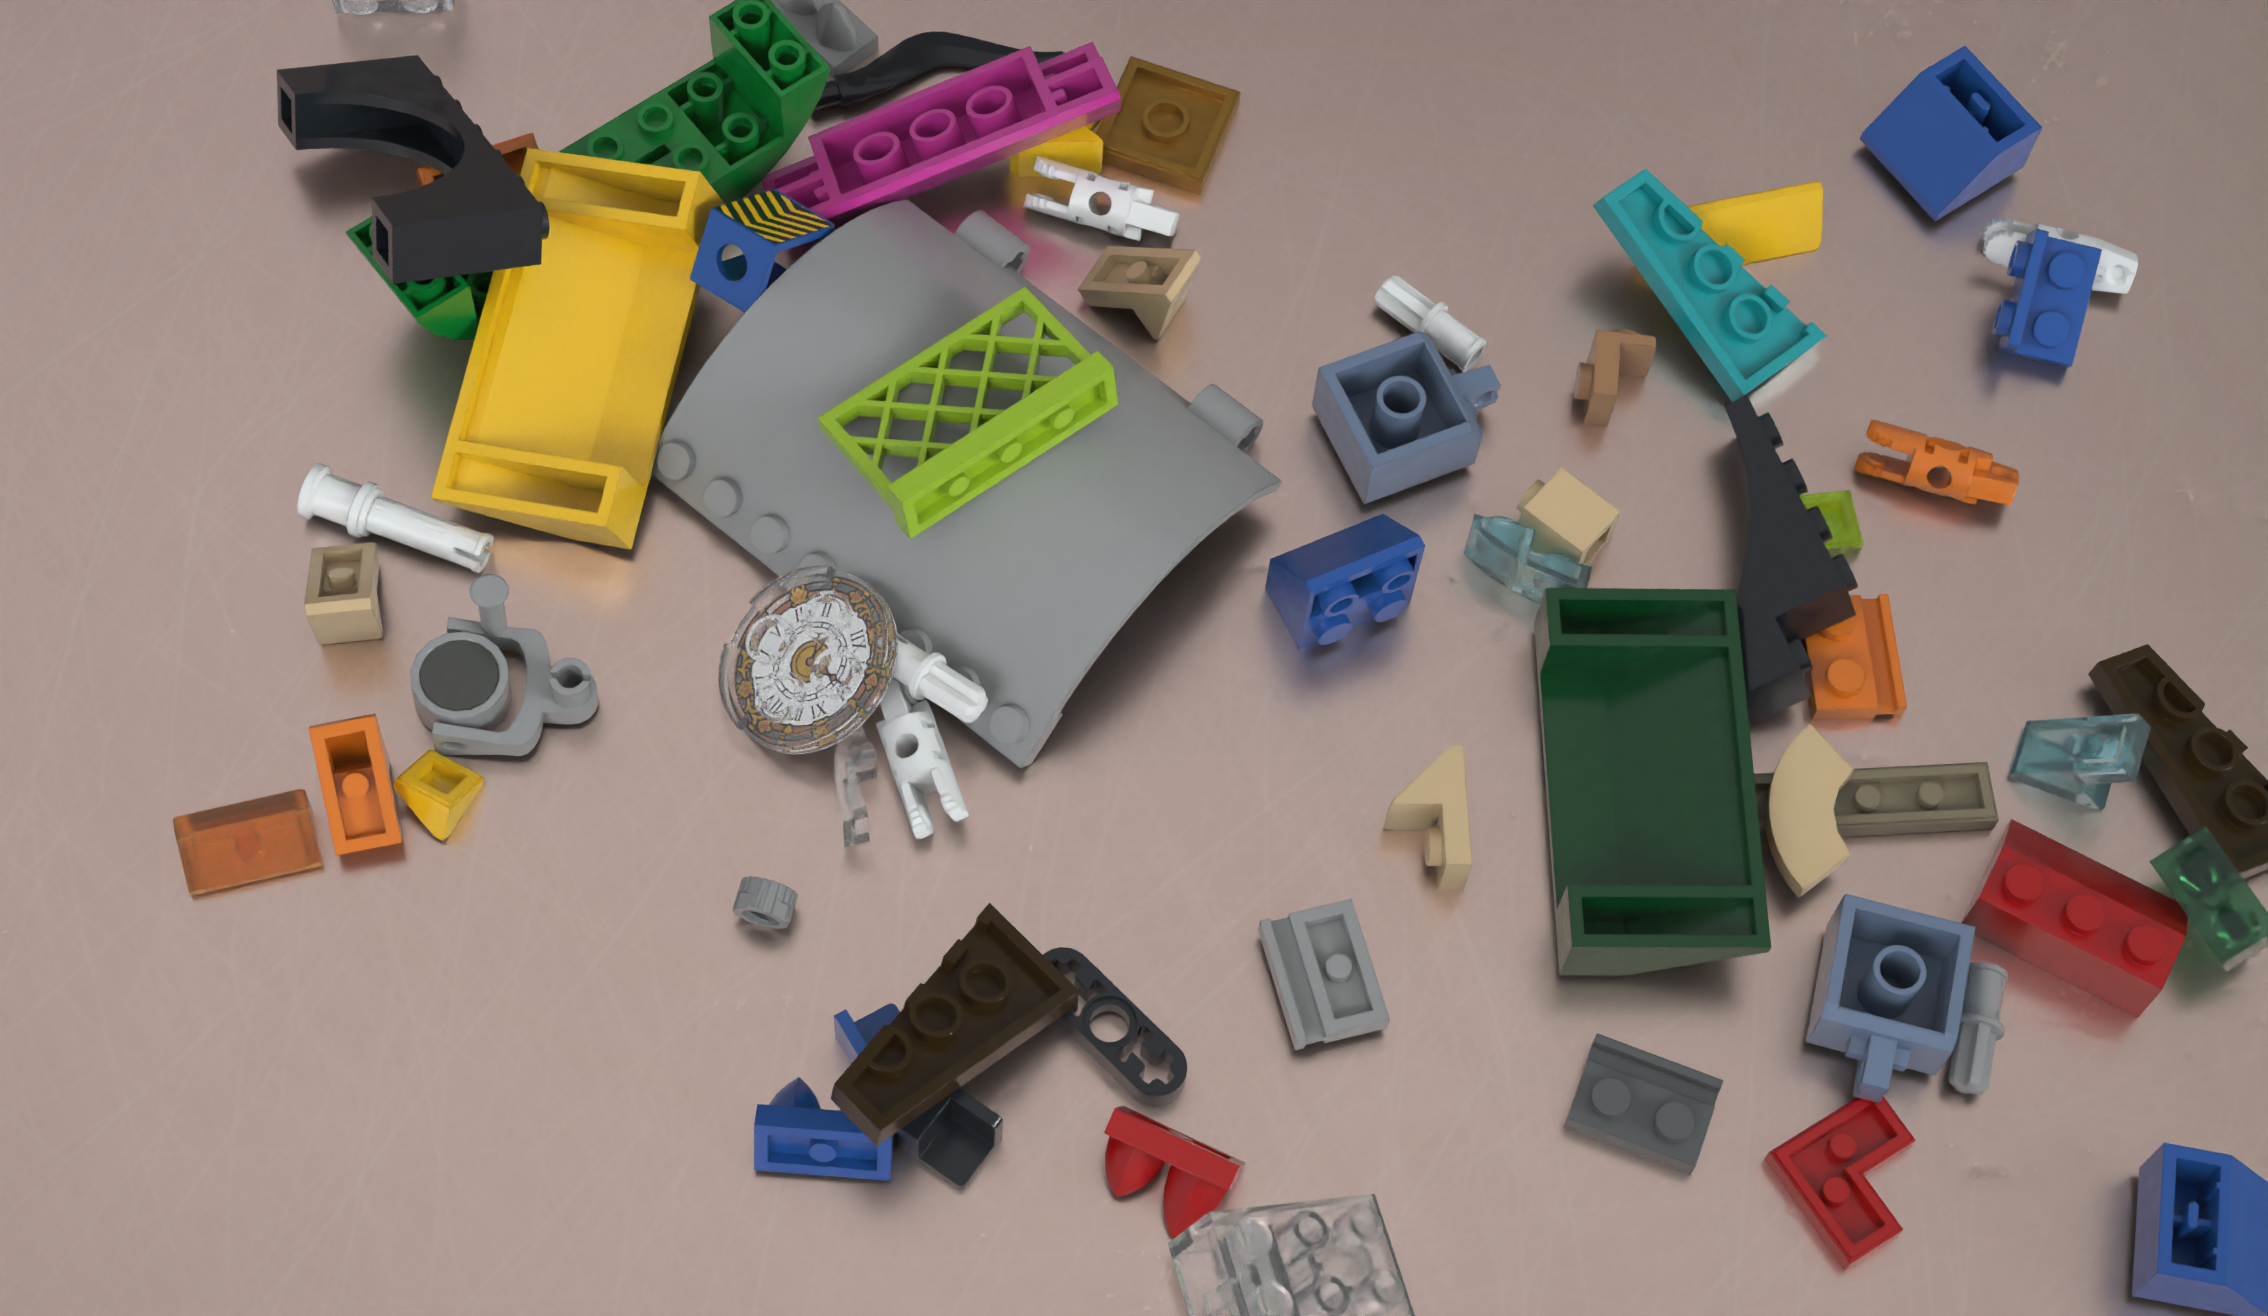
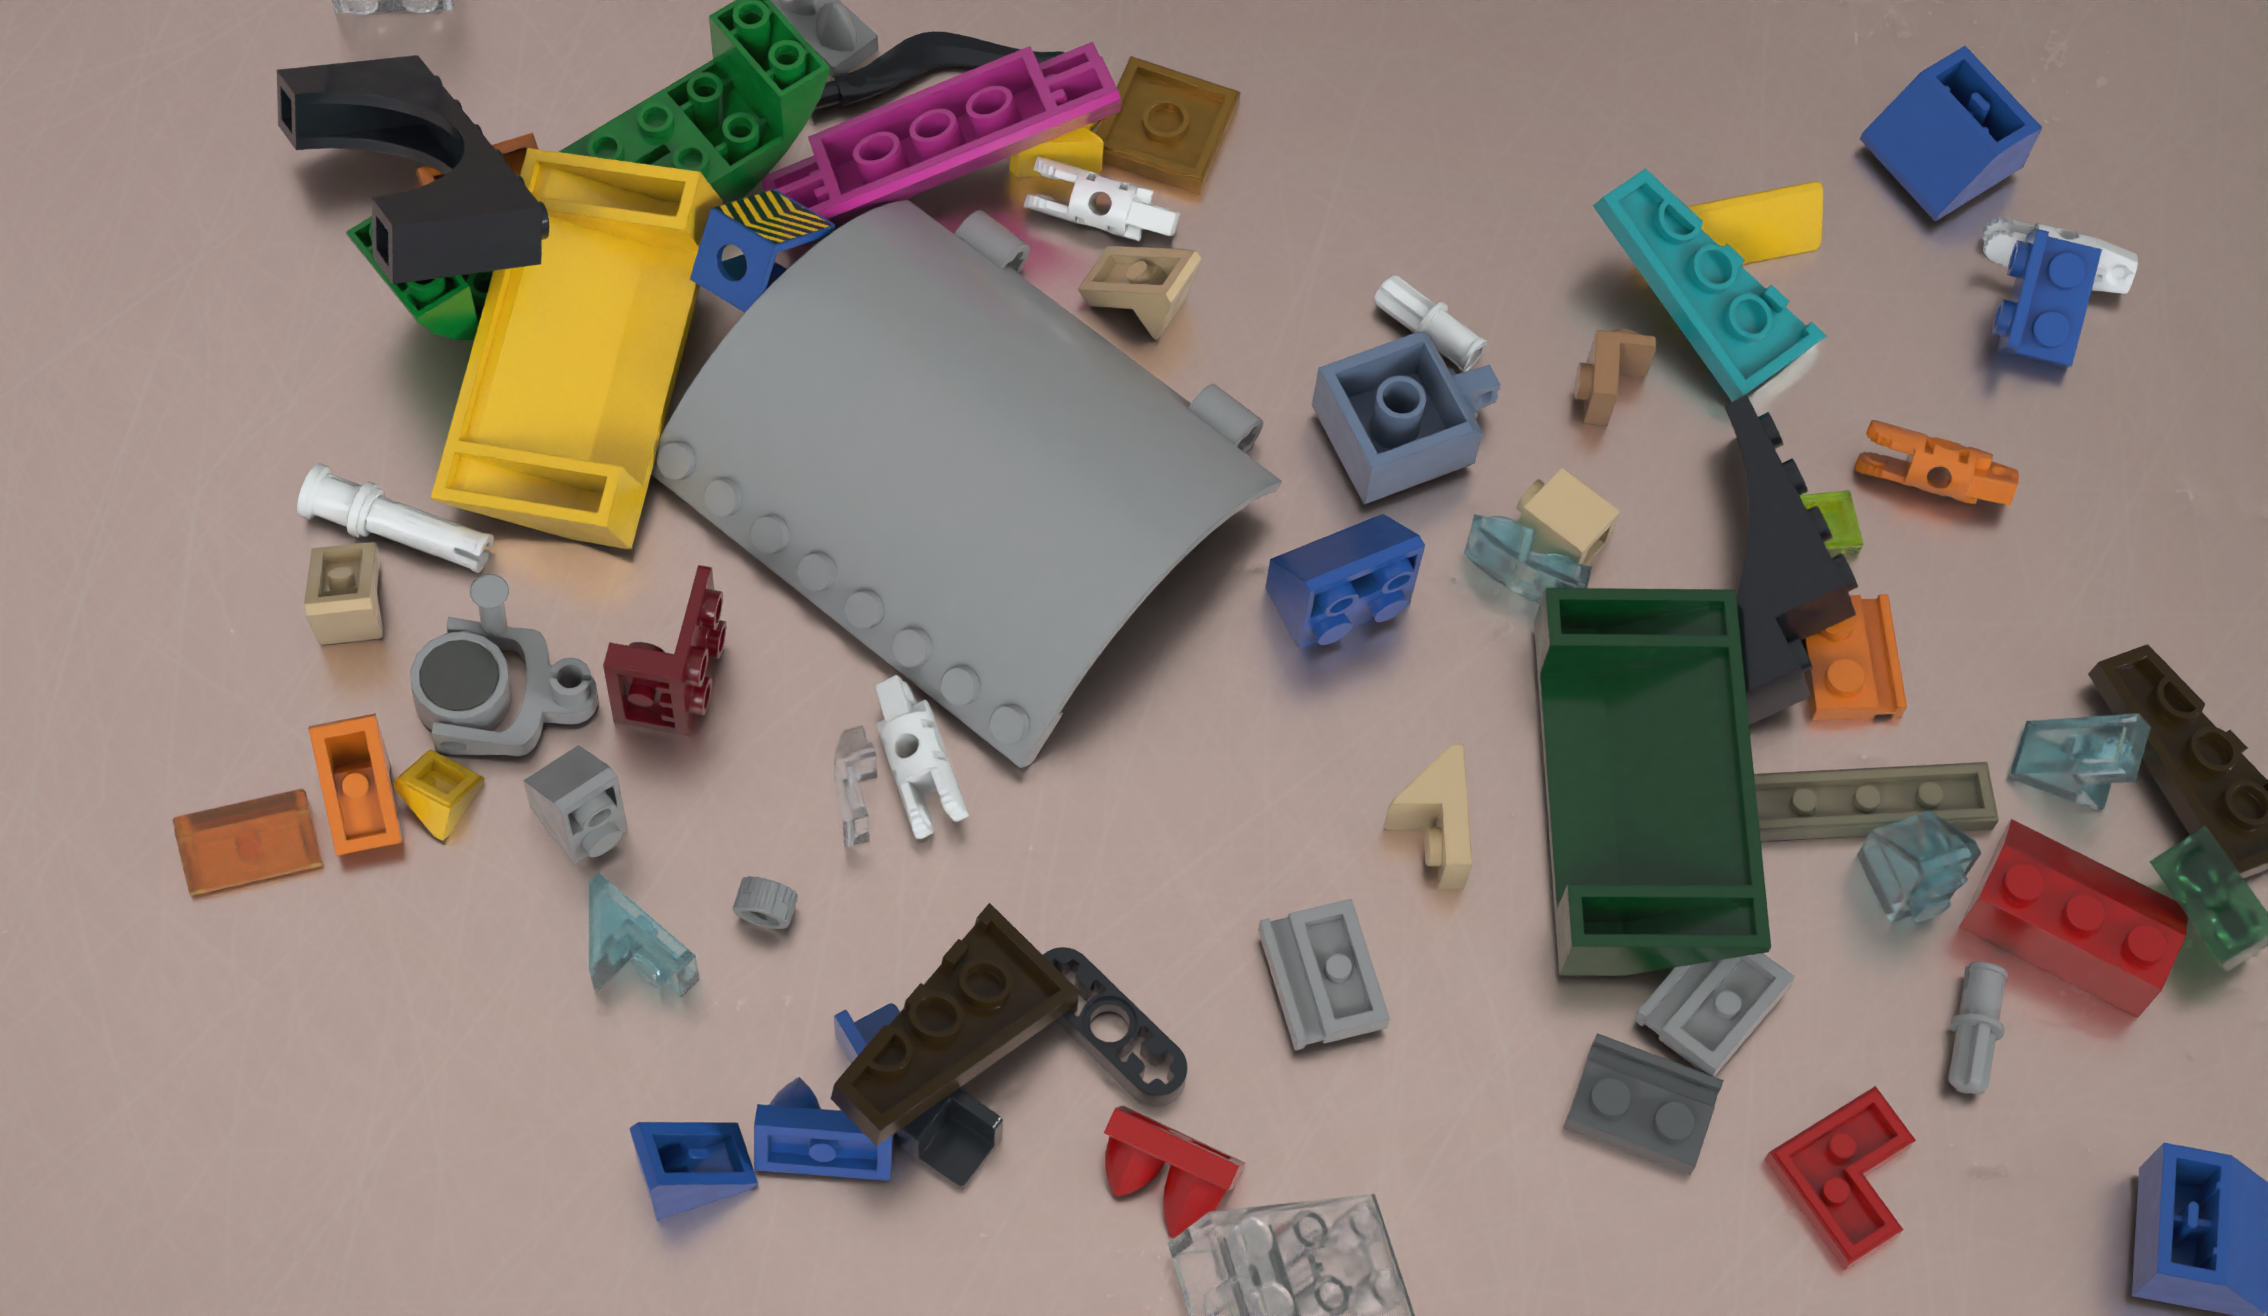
(578, 804): none -> light grey slope
(625, 931): none -> clear light blue slope
(664, 688): none -> dark red bracket
(691, 1163): none -> blue slope
(808, 660): clear tile -> none
(932, 679): white axle -> none
(997, 439): lime fence -> none
(1714, 1007): none -> light grey plate
(1802, 814): tan tile -> none
(1889, 990): sand blue hinge -> none
(1917, 865): none -> clear light blue slope

